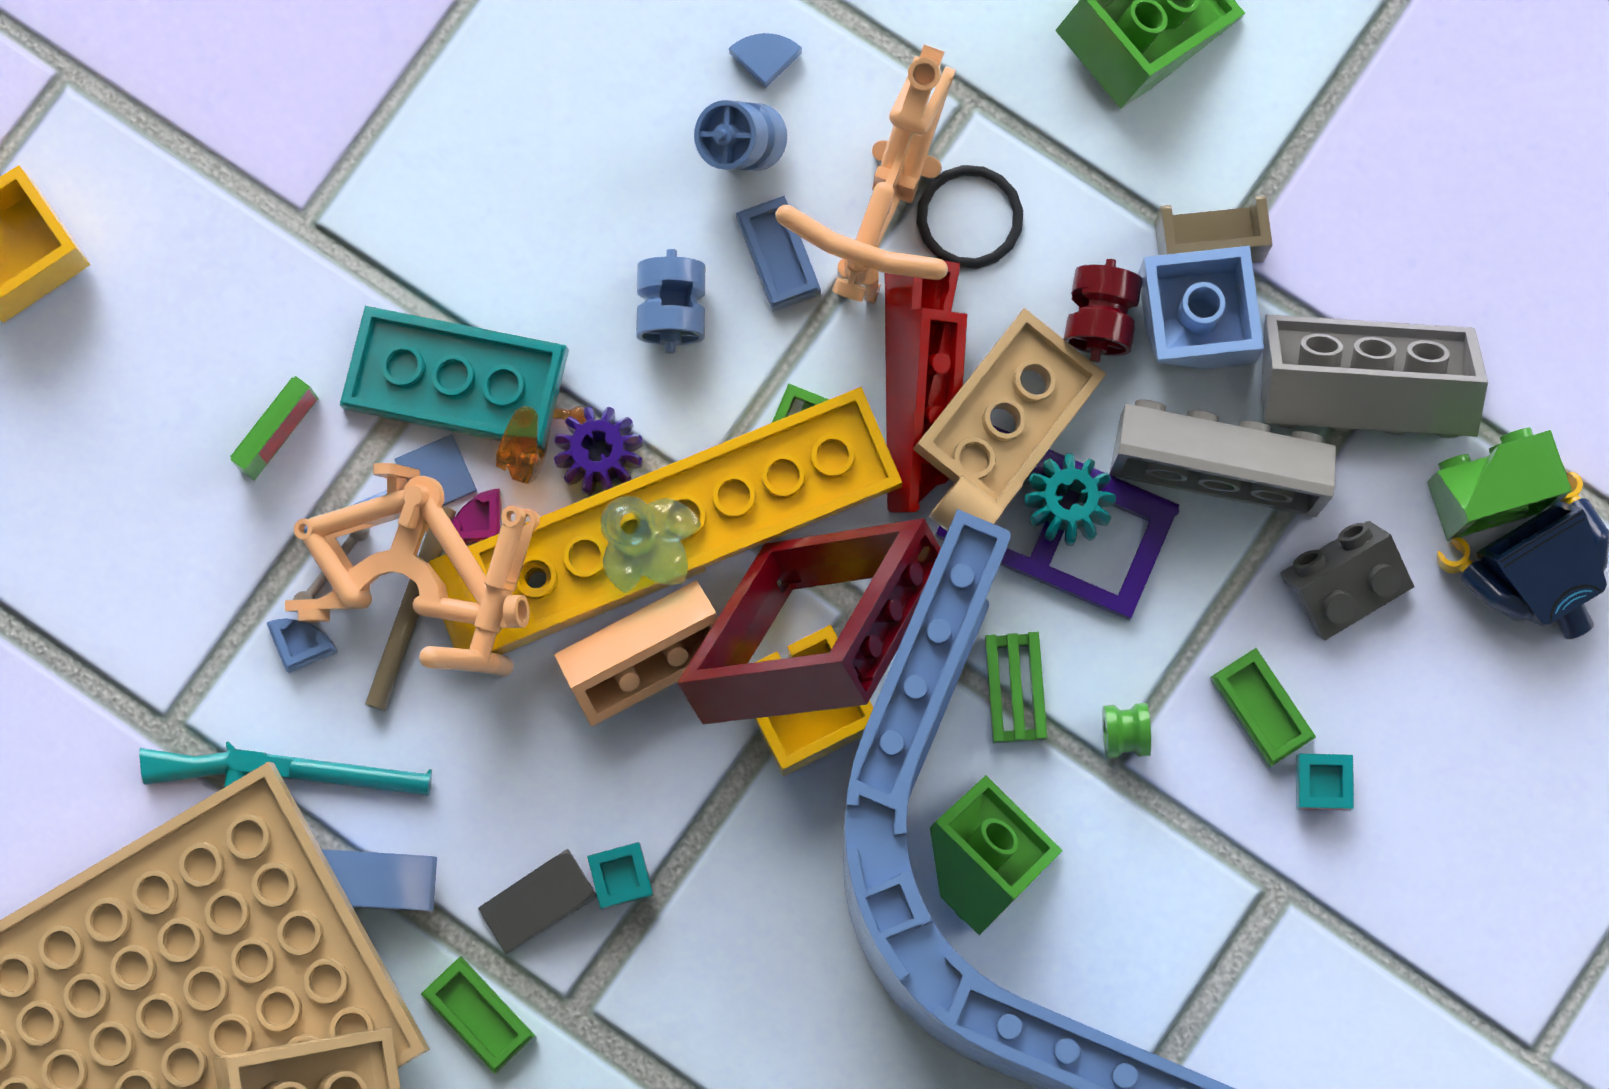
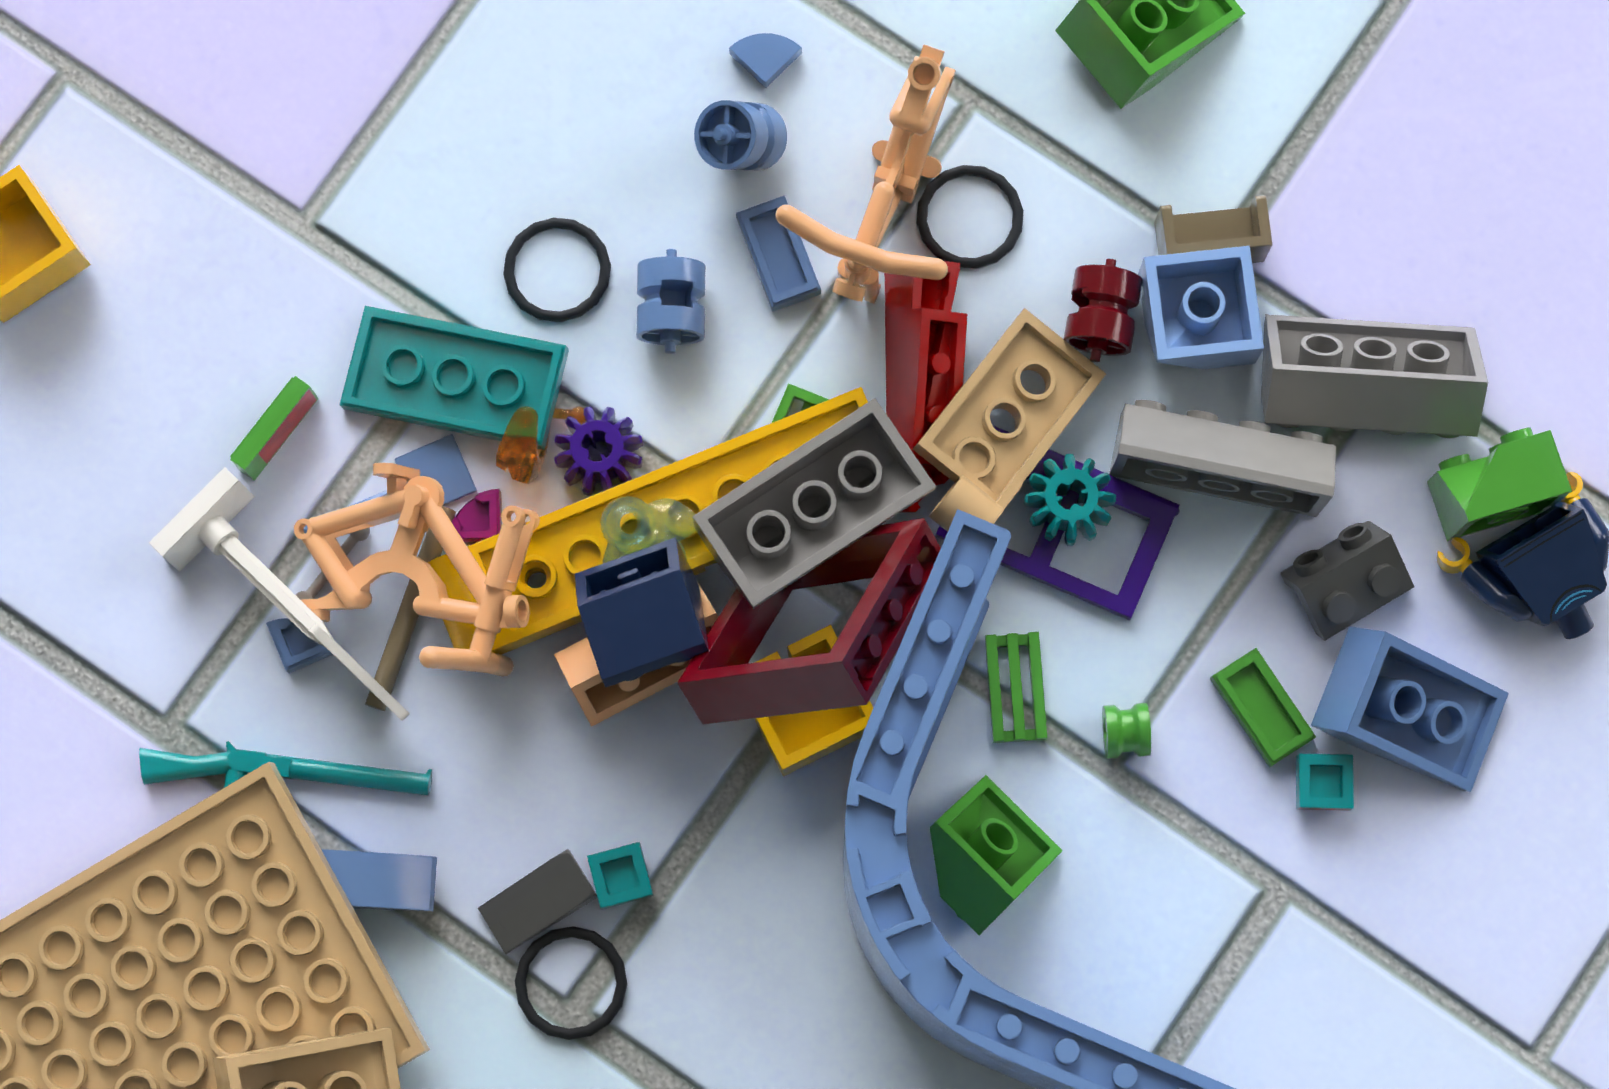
(207, 524): none -> white piece
(478, 1014): bright green tile -> none
(585, 306): none -> black piece
(611, 1011): none -> black piece
(641, 612): none -> dark blue slope
(812, 503): none -> light grey slope
(1409, 707): none -> medium blue slope

